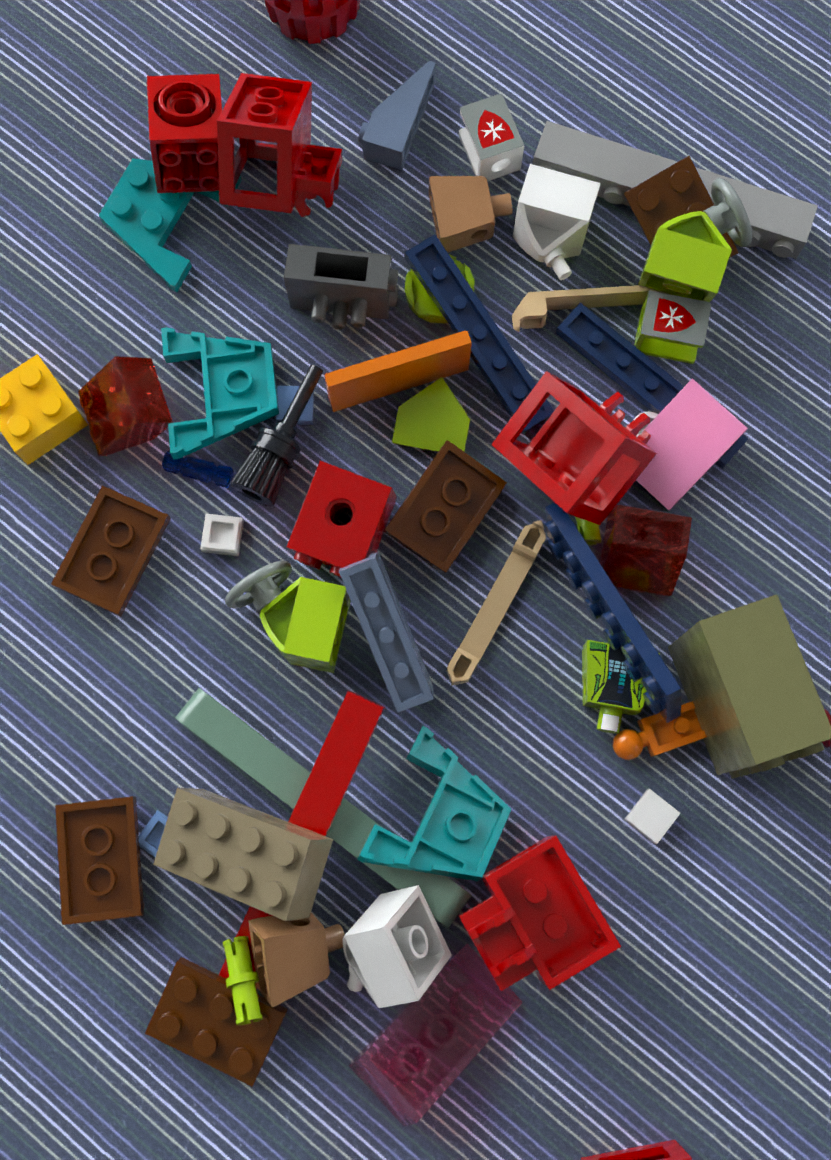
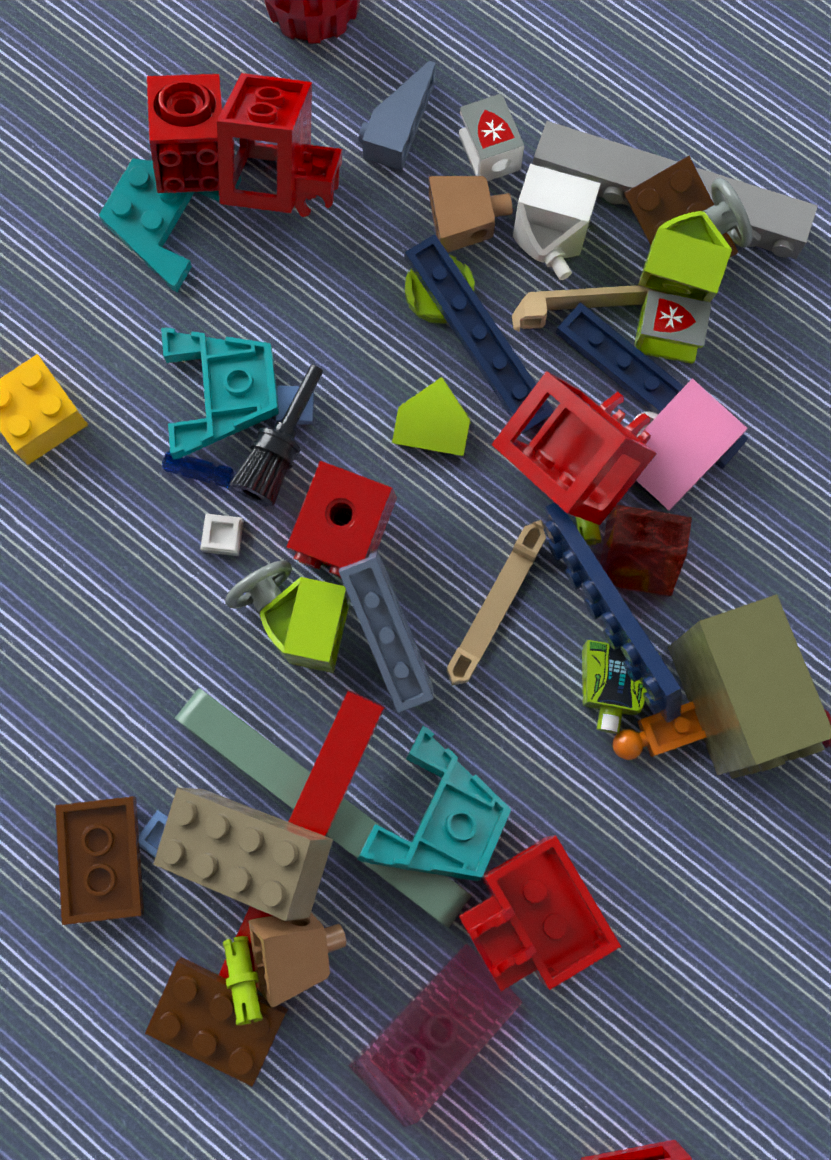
(111, 551): reddish brown plate -> none
(124, 405): clear red slope -> none
(340, 284): dark grey piece -> none
(395, 948): white piece -> none
(398, 371): orange tile -> none
(445, 507): reddish brown plate -> none
(652, 816): white tile -> none

